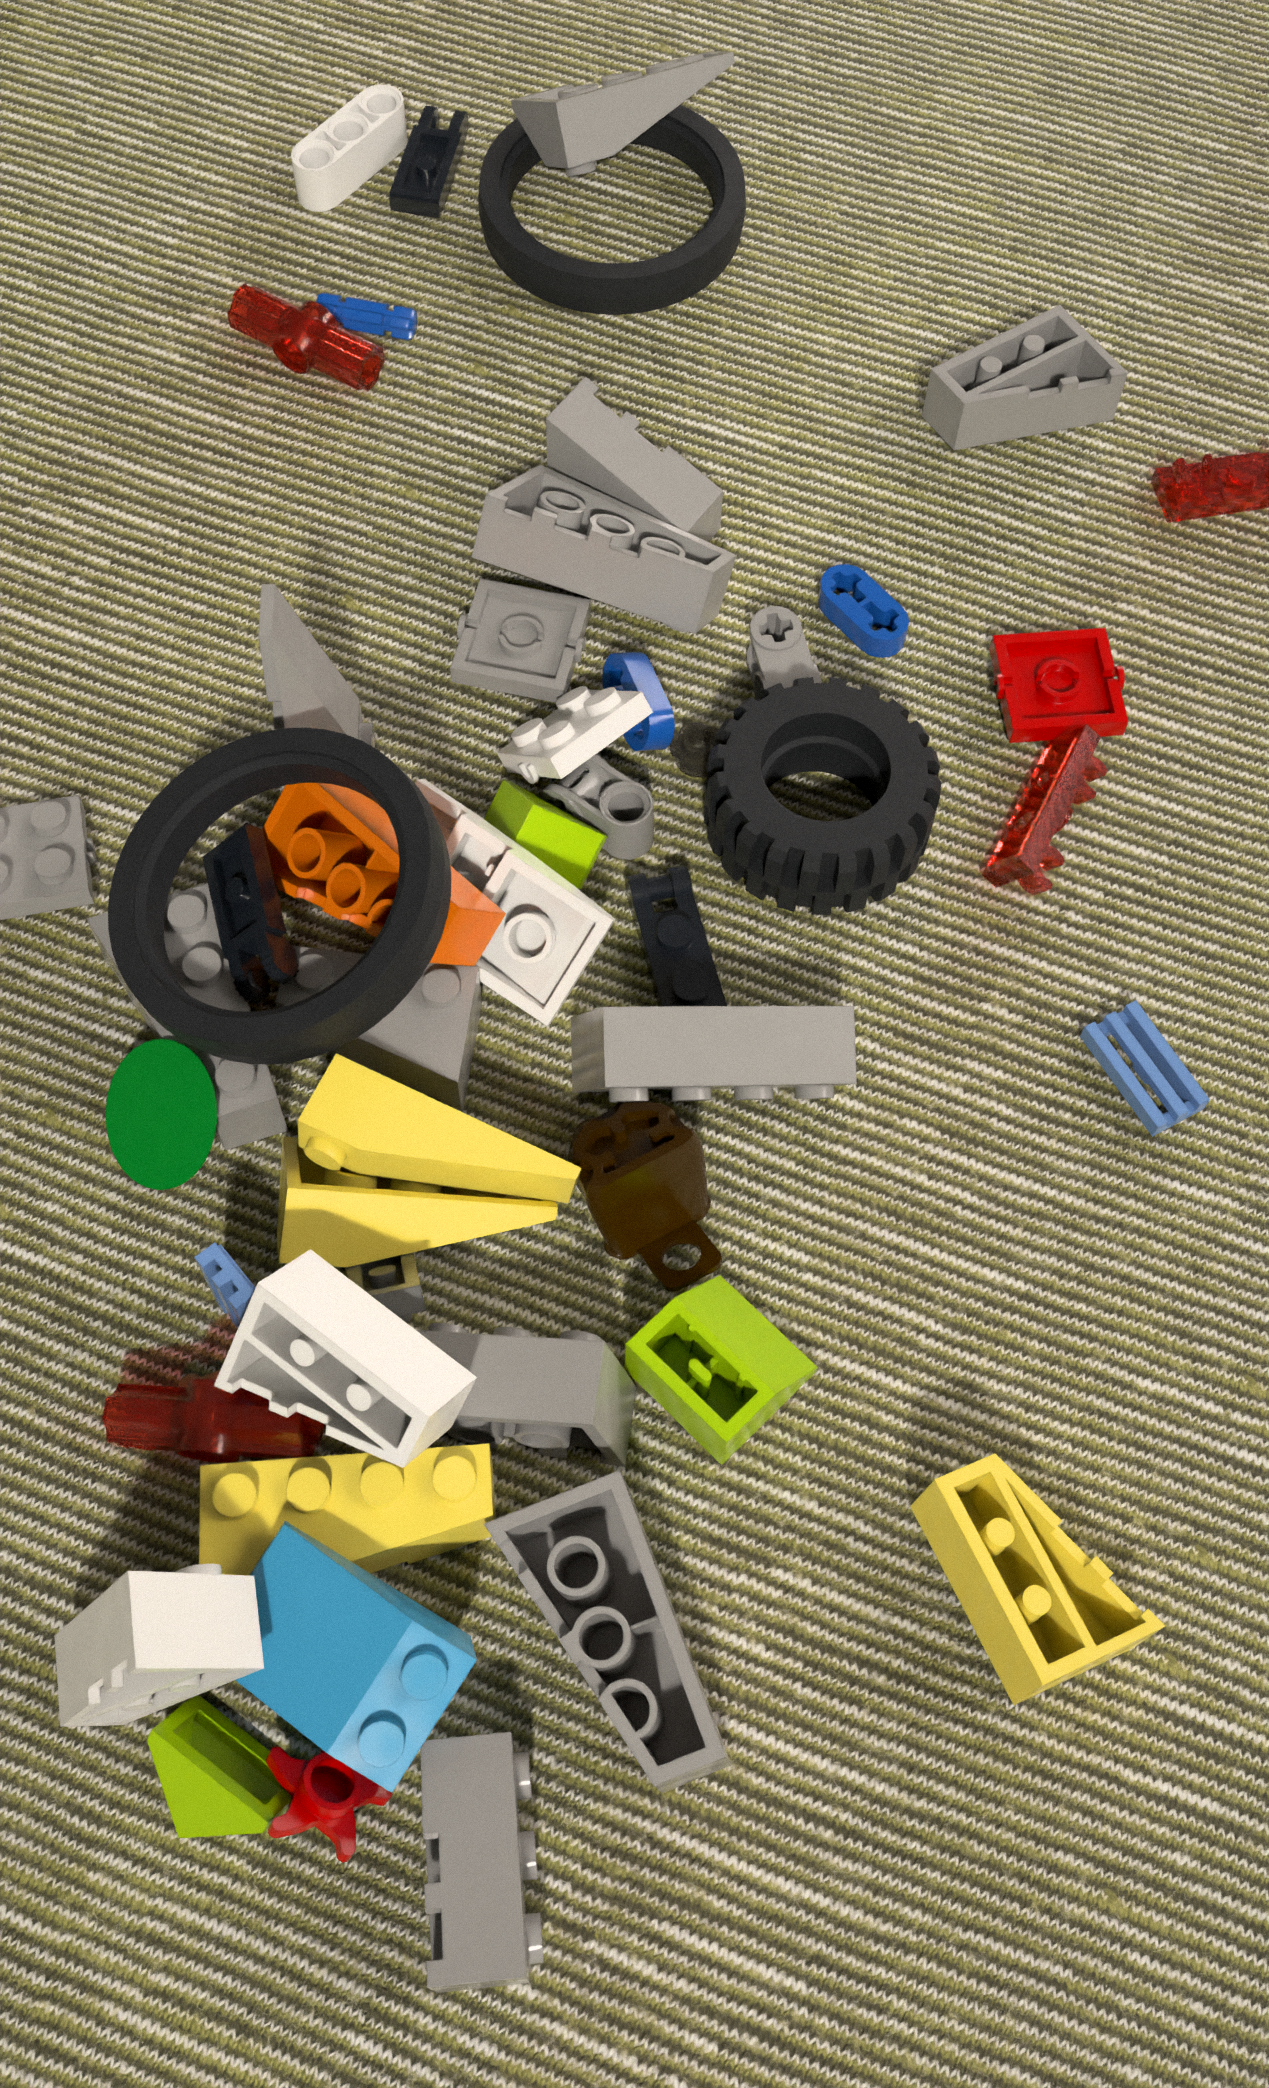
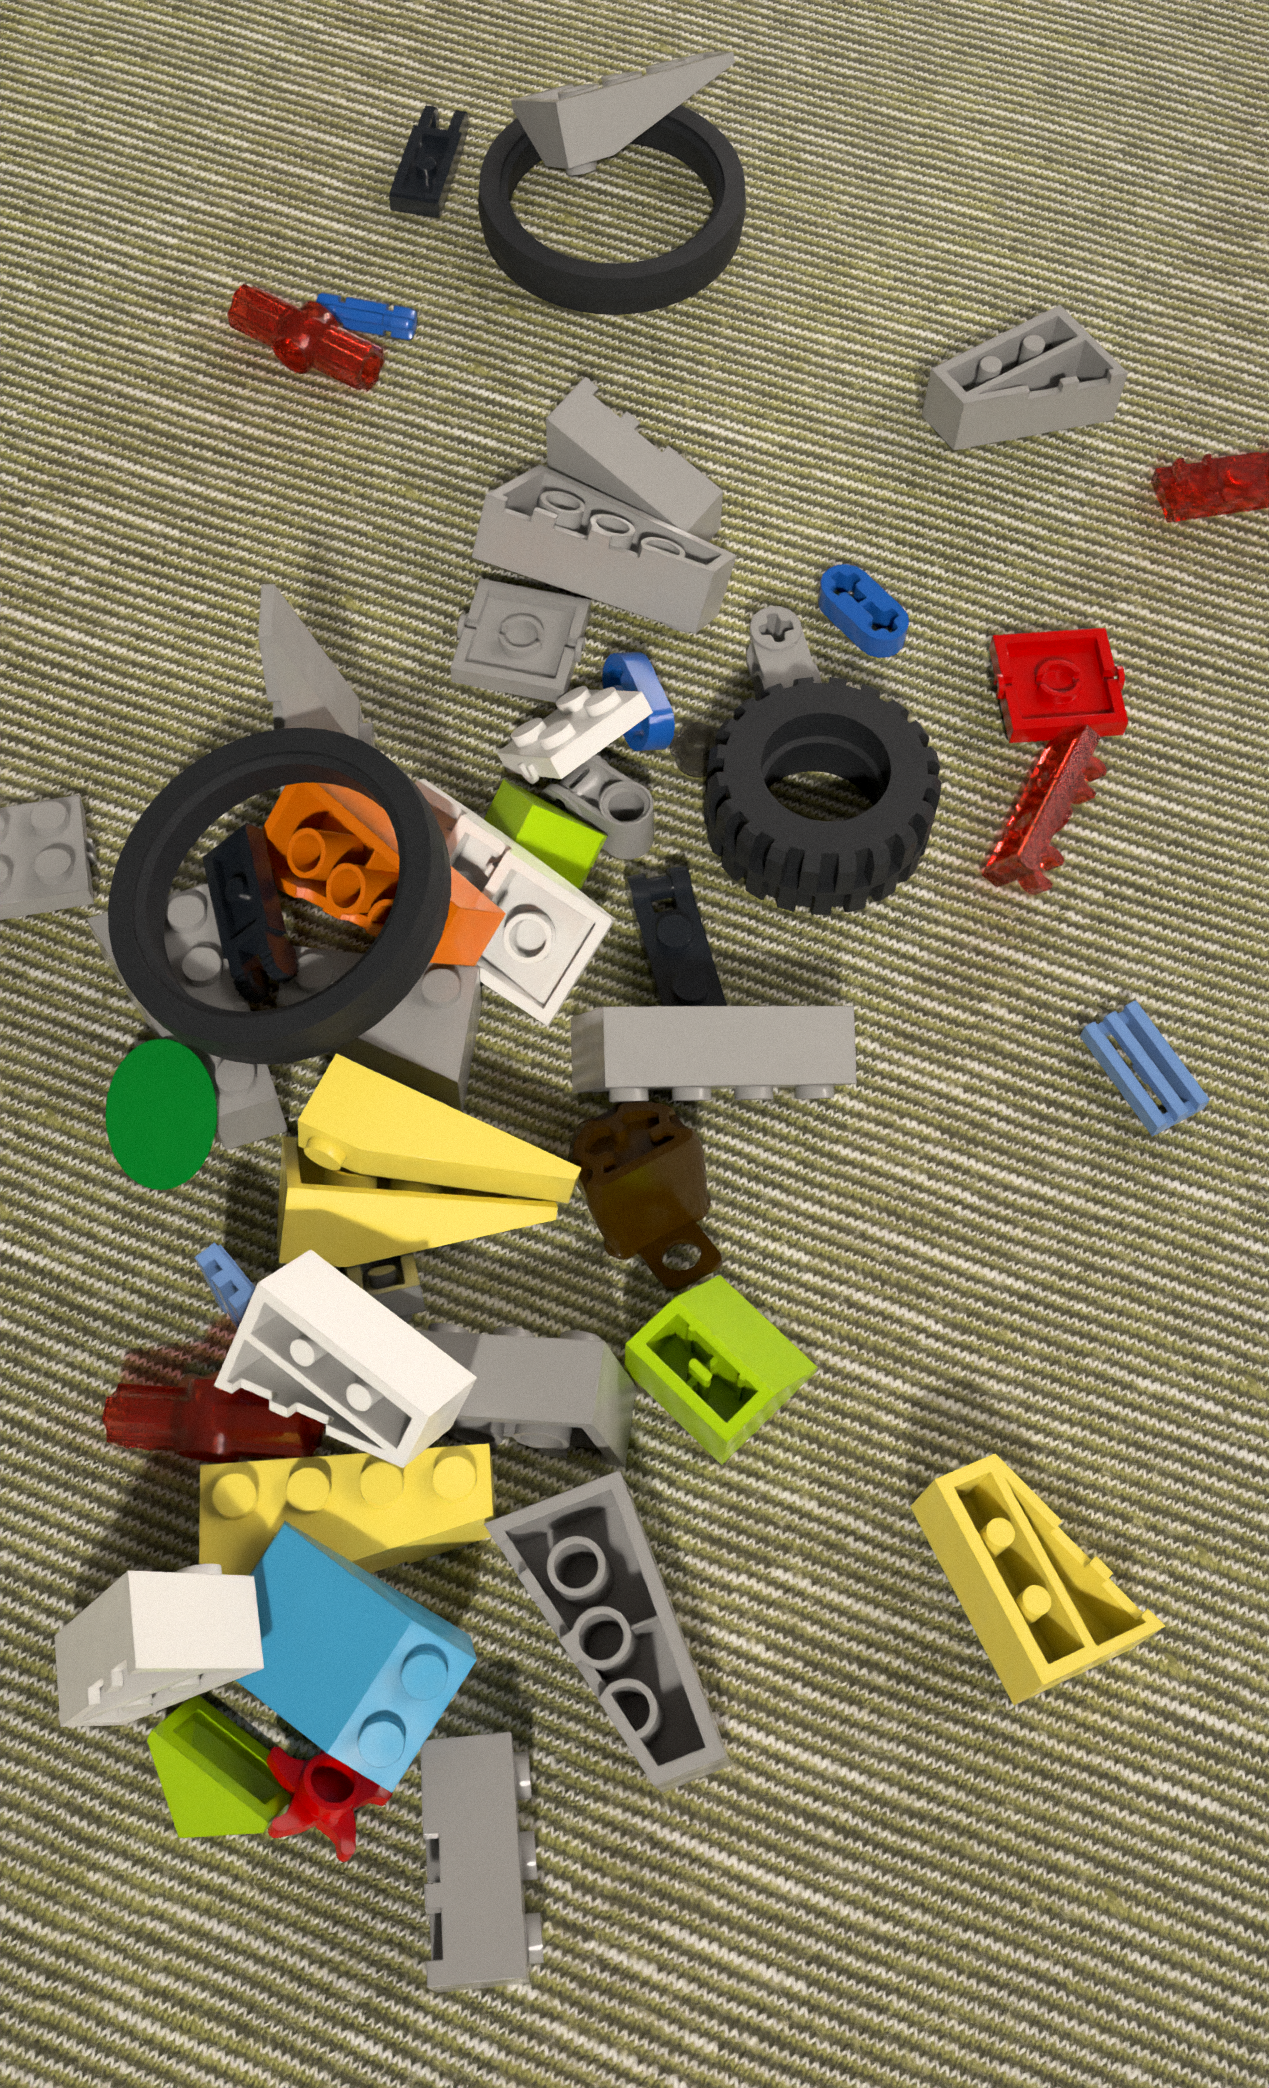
(349, 147): white beam -> none

